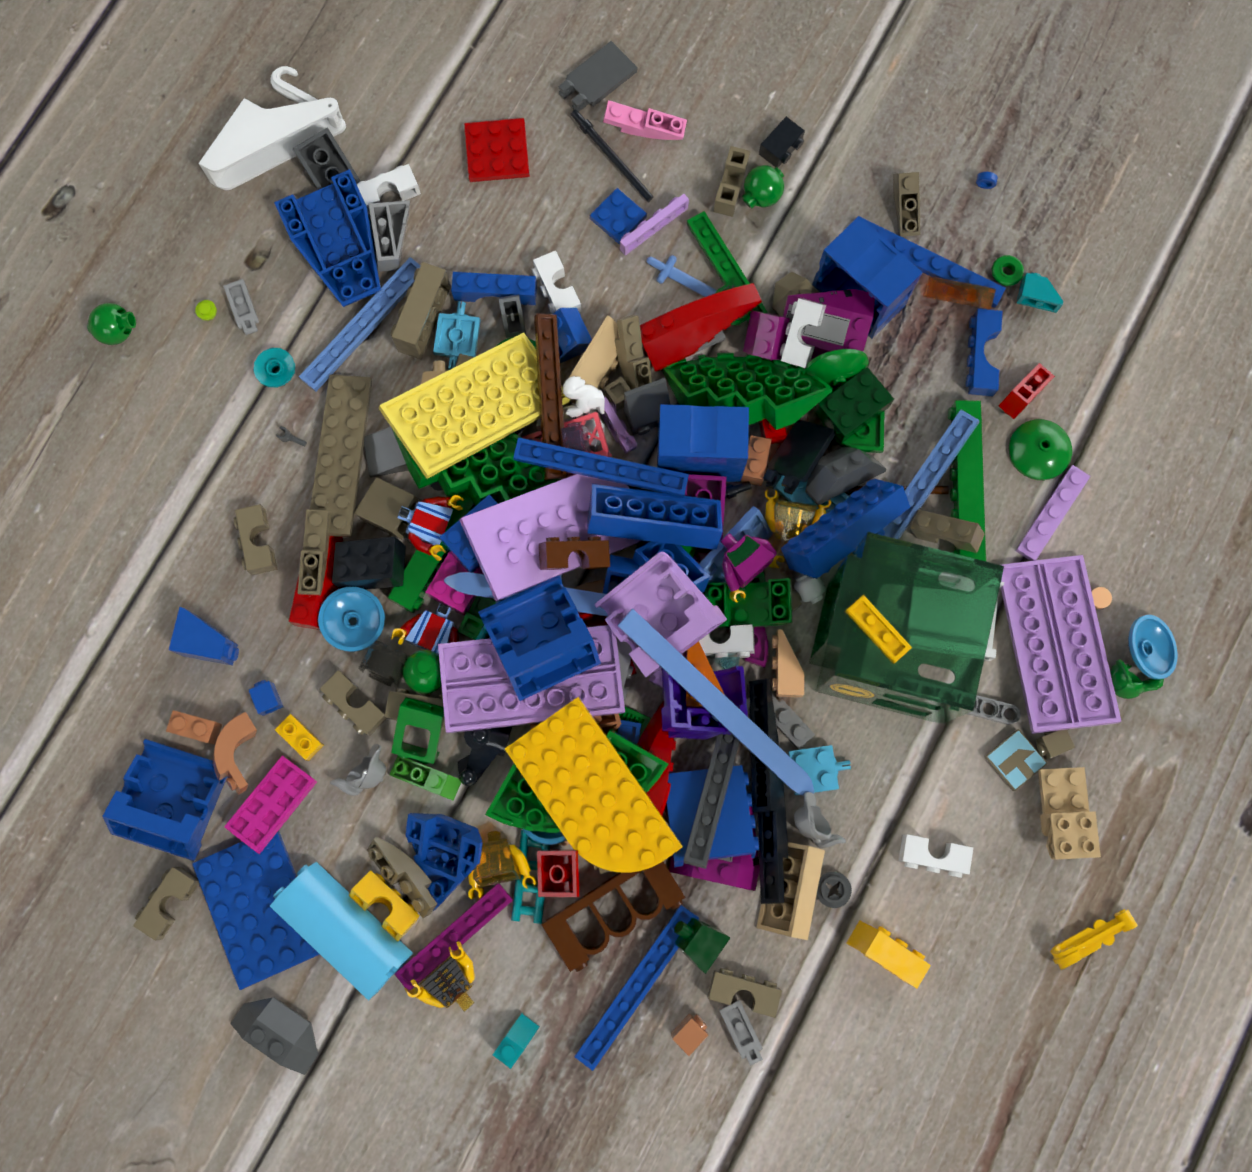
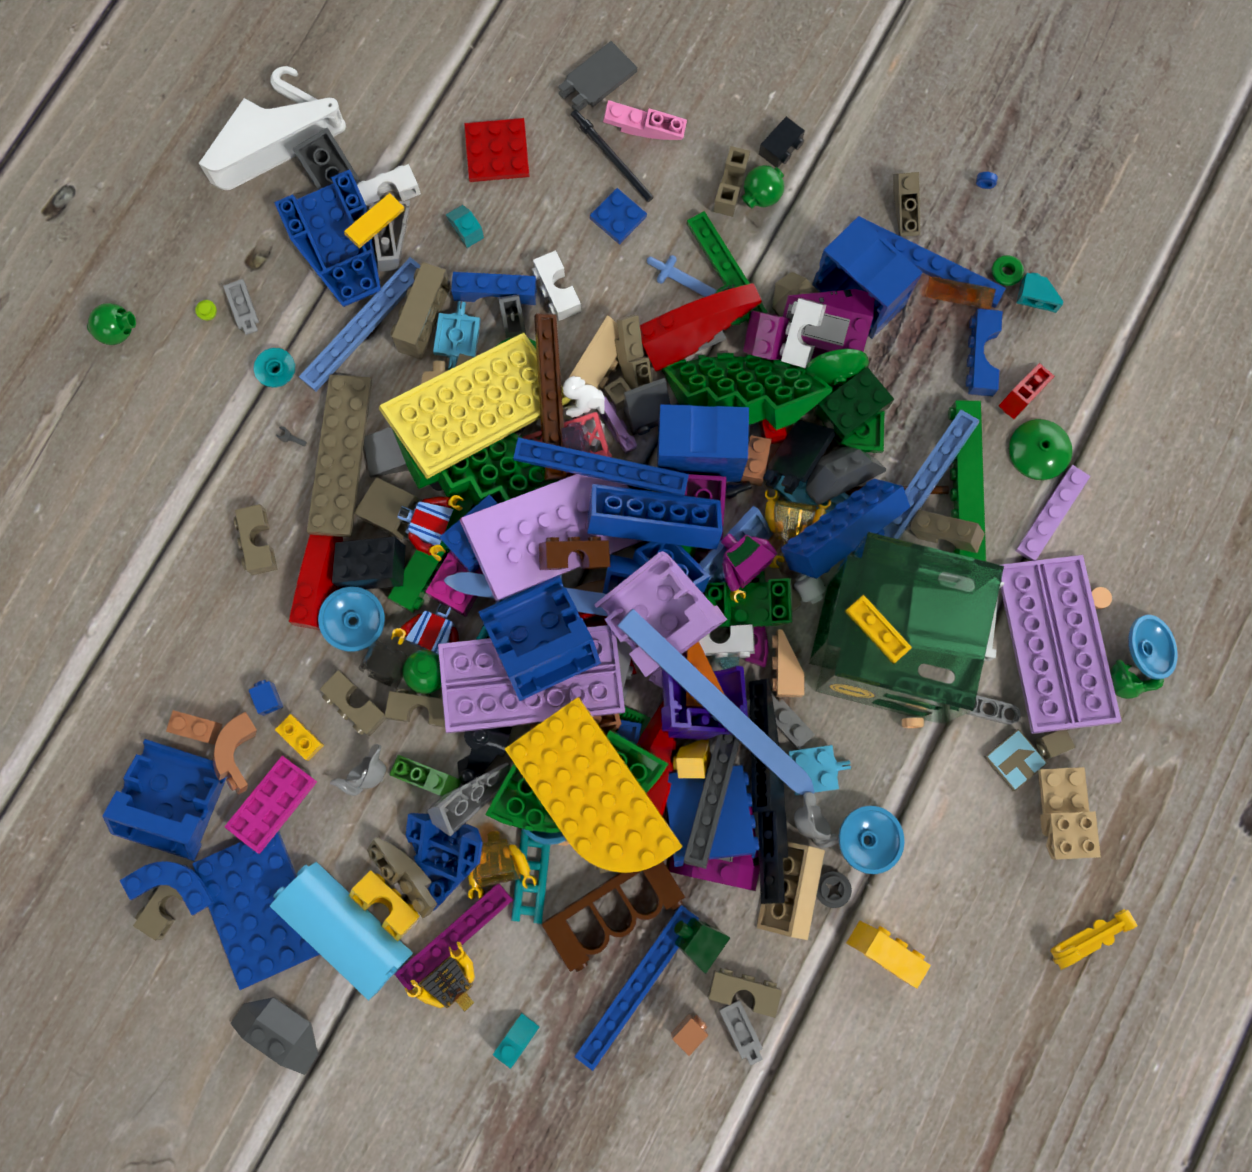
(174, 875): none -> blue plate
(200, 640): blue slope -> none
(314, 552): dark tan slope -> none
(374, 220): none -> yellow tile
(423, 716): green window -> none
(462, 803): none -> light grey wedge
(465, 225): none -> teal slope
(472, 622): green slope -> none
(558, 873): red slope -> none
(572, 334): blue slope -> none
(654, 224): lavender plate -> none
(693, 759): none -> yellow slope
(884, 836): none -> dark azure dish
(912, 722): none -> light nougat tile
(955, 858): white arch -> none

